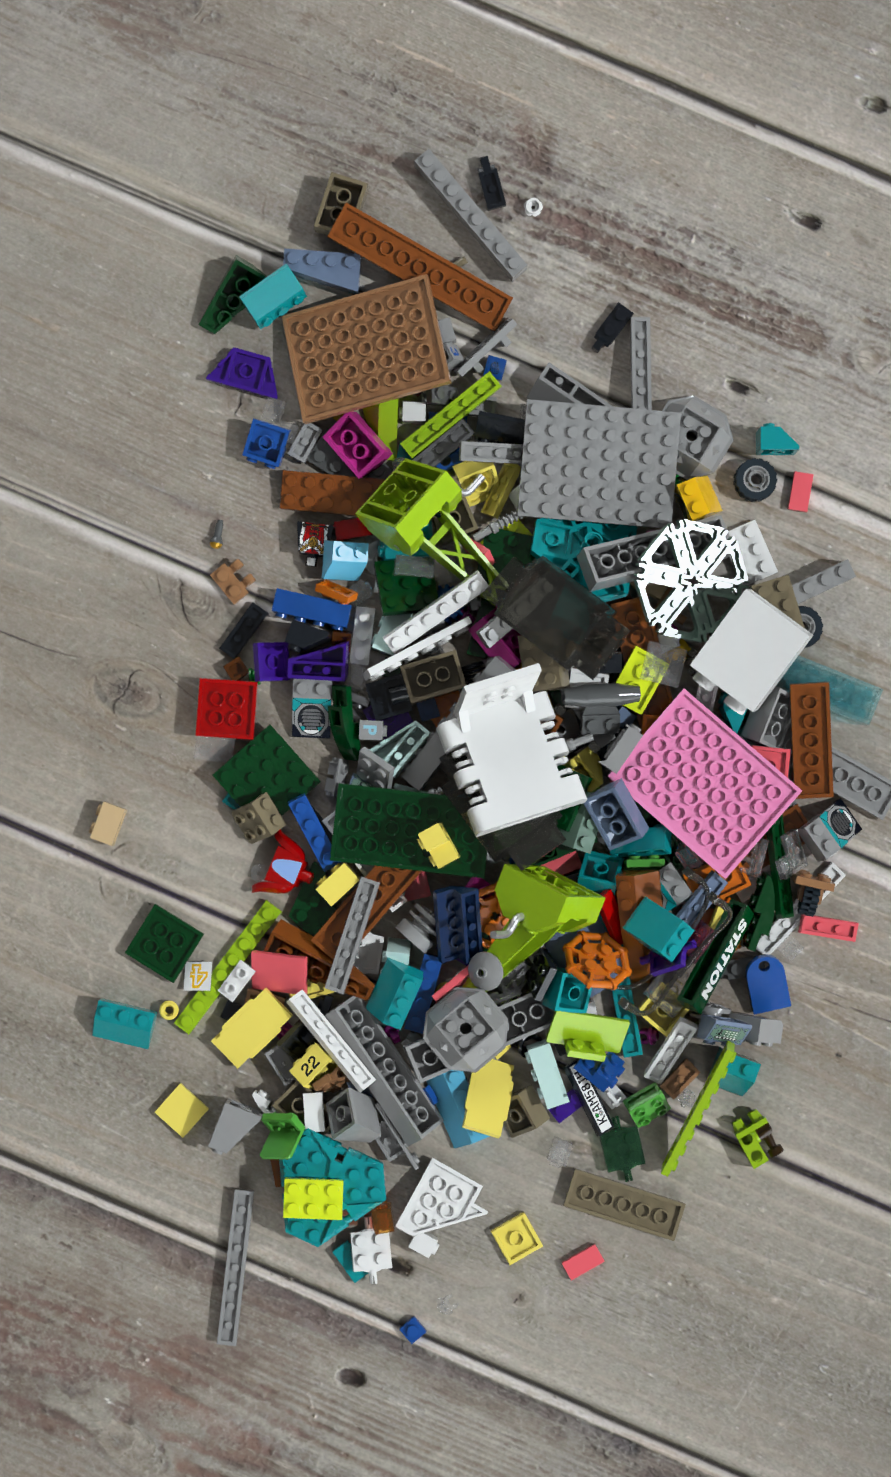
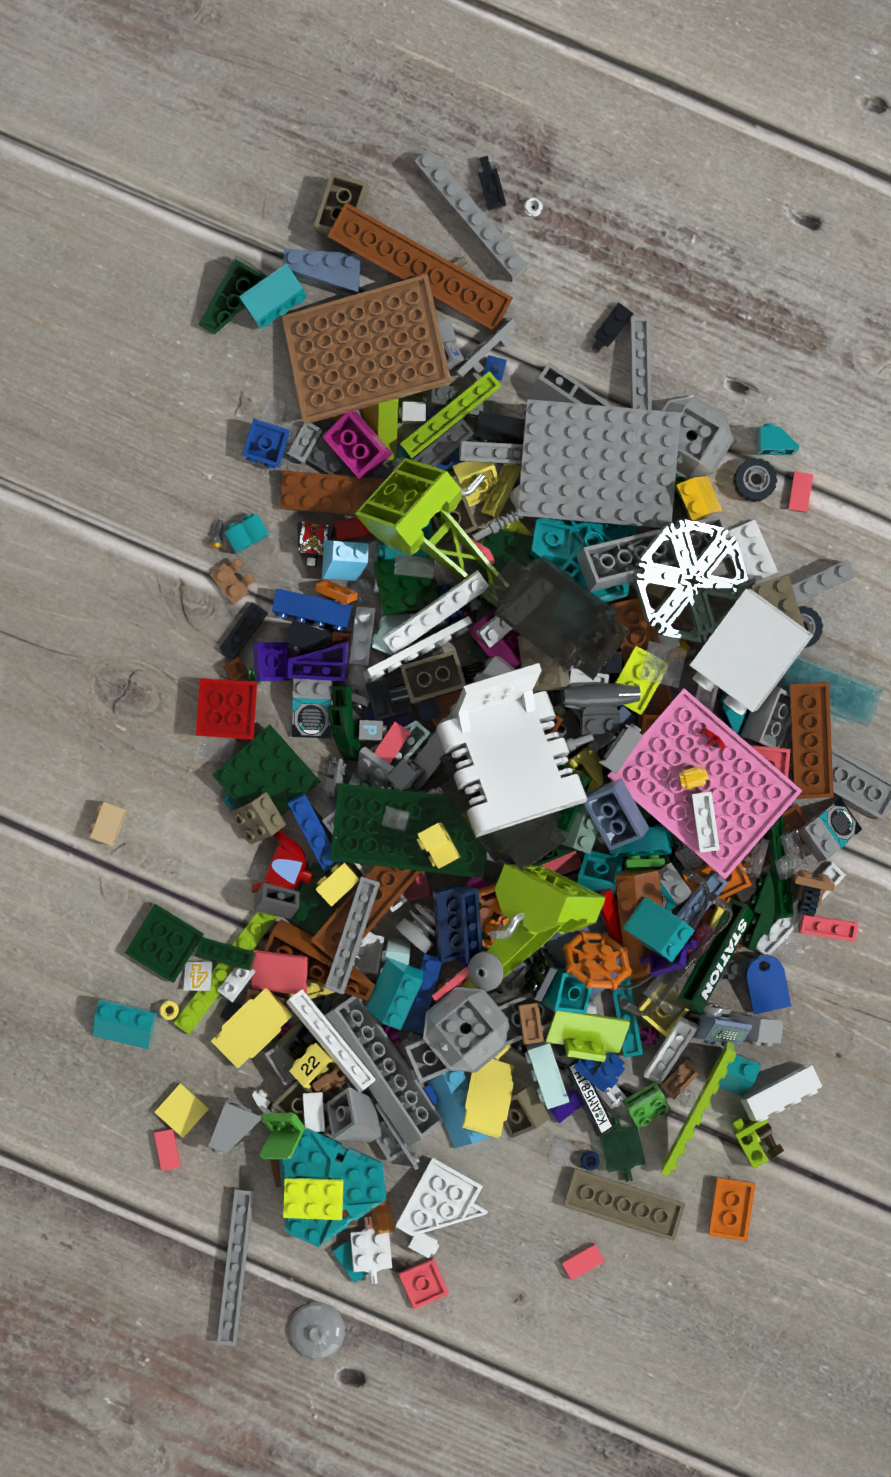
(167, 1149): none -> coral tile
(226, 953): none -> dark green plate
(246, 372): dark purple wing -> none
(246, 533): none -> teal brick
(276, 901): none -> dark grey brick
(316, 1330): none -> light grey hat
(392, 743): none -> coral tile
(395, 818): none -> clear slope
(405, 774): none -> dark grey brick
(413, 1329): blue plate -> none
(423, 1283): none -> coral tile
(516, 1238): light yellow tile -> none
(530, 1023): none -> medium nougat plate
(594, 1164): none -> dark blue plate
(693, 777): none -> yellow brick
(705, 822): none -> white plate
(713, 738): none -> red piece
(731, 1209): none -> orange plate
(781, 1093): none -> white brick

